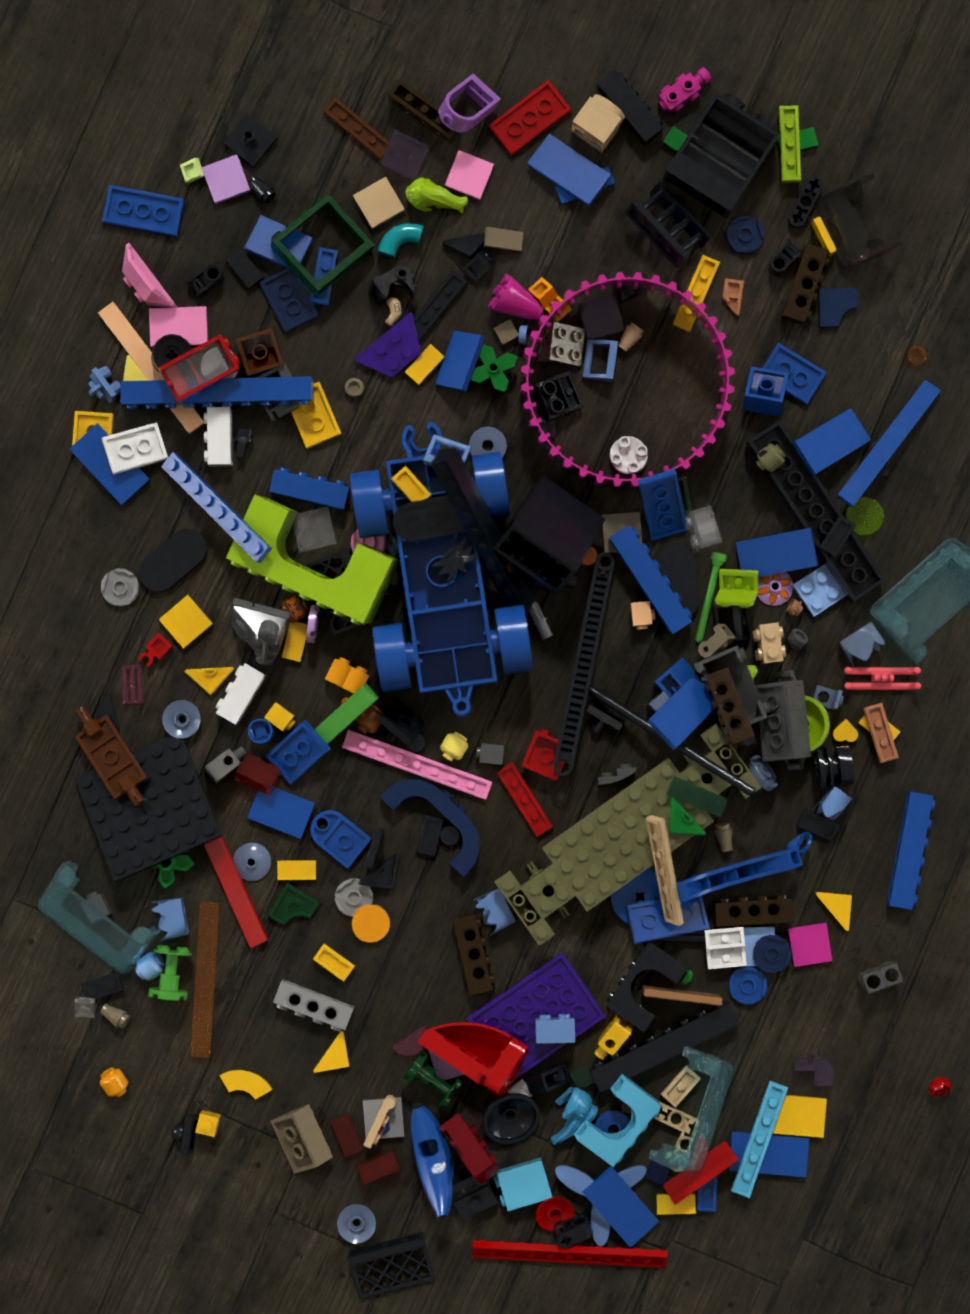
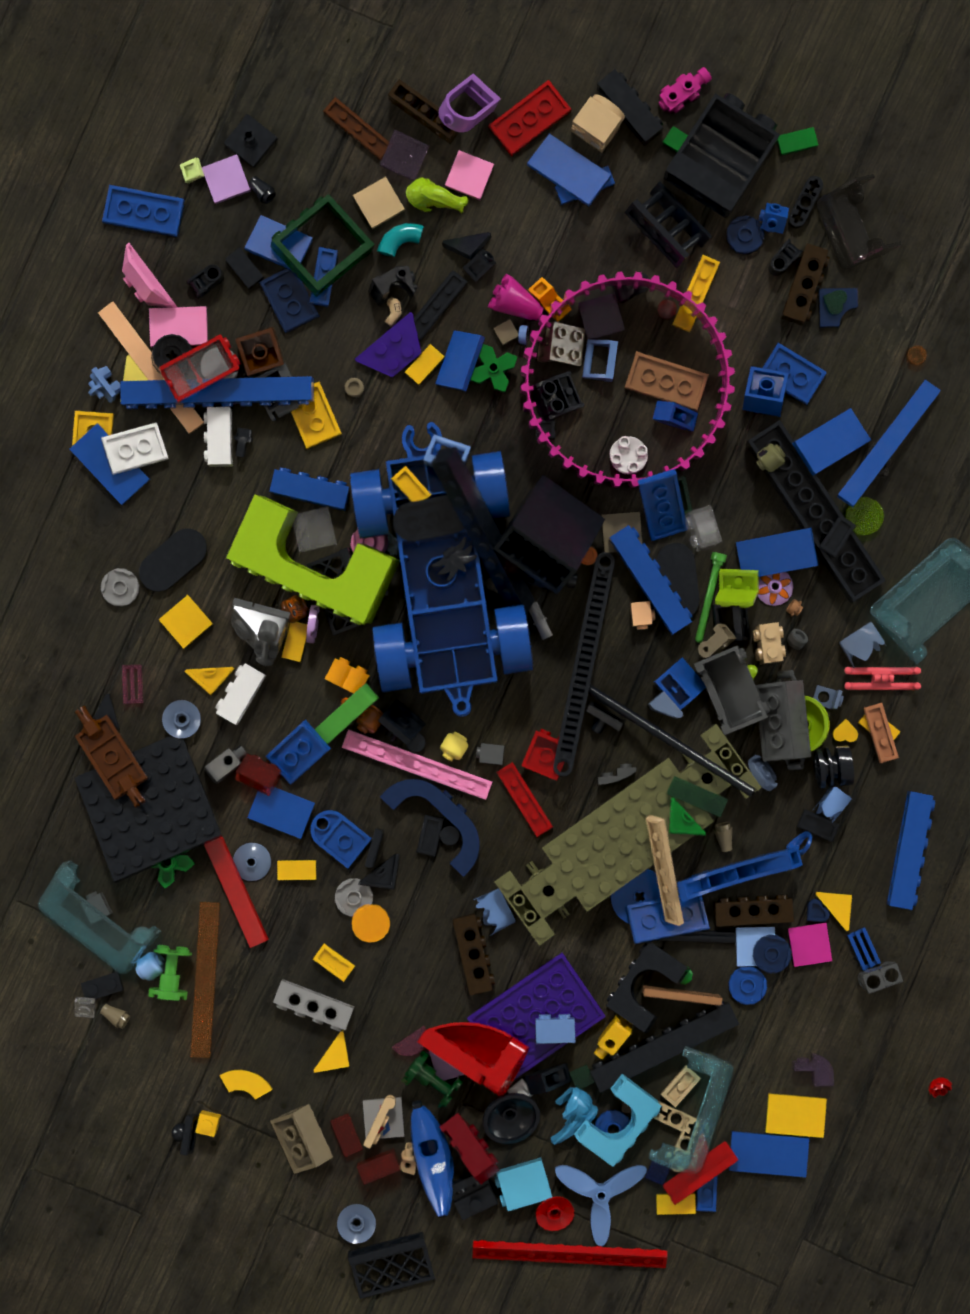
(113, 1082): light orange head -> none
(157, 648): red plate -> none
(173, 917): medium blue piece -> none
(216, 507): plate -> none
(261, 731): blue wheel -> none
(280, 717): yellow brick -> none
(291, 904): dark green tile -> none
(408, 1157): none -> tan piece
(487, 434): sand blue tile -> none
(503, 239): dark tan tile -> none
(574, 1230): black piece -> none
(620, 1206): blue tile -> none
(630, 336): tan cone -> none
(666, 309): none -> clear red tile
(666, 381): none -> medium nougat tile
(675, 415): none -> blue slope
(682, 712): blue tile -> none
(723, 680): dark brown brick -> none
(725, 948): white slope -> none
(733, 294): nougat tile -> none
(759, 1139): medium azure tile -> none
(773, 218): none -> blue brick
(789, 144): lime tile -> none
(816, 911): none -> dark blue tile
(818, 590): light blue plate -> none
(823, 236): yellow tile -> none
(835, 301): none -> clear green tile
(870, 963): none -> blue tile

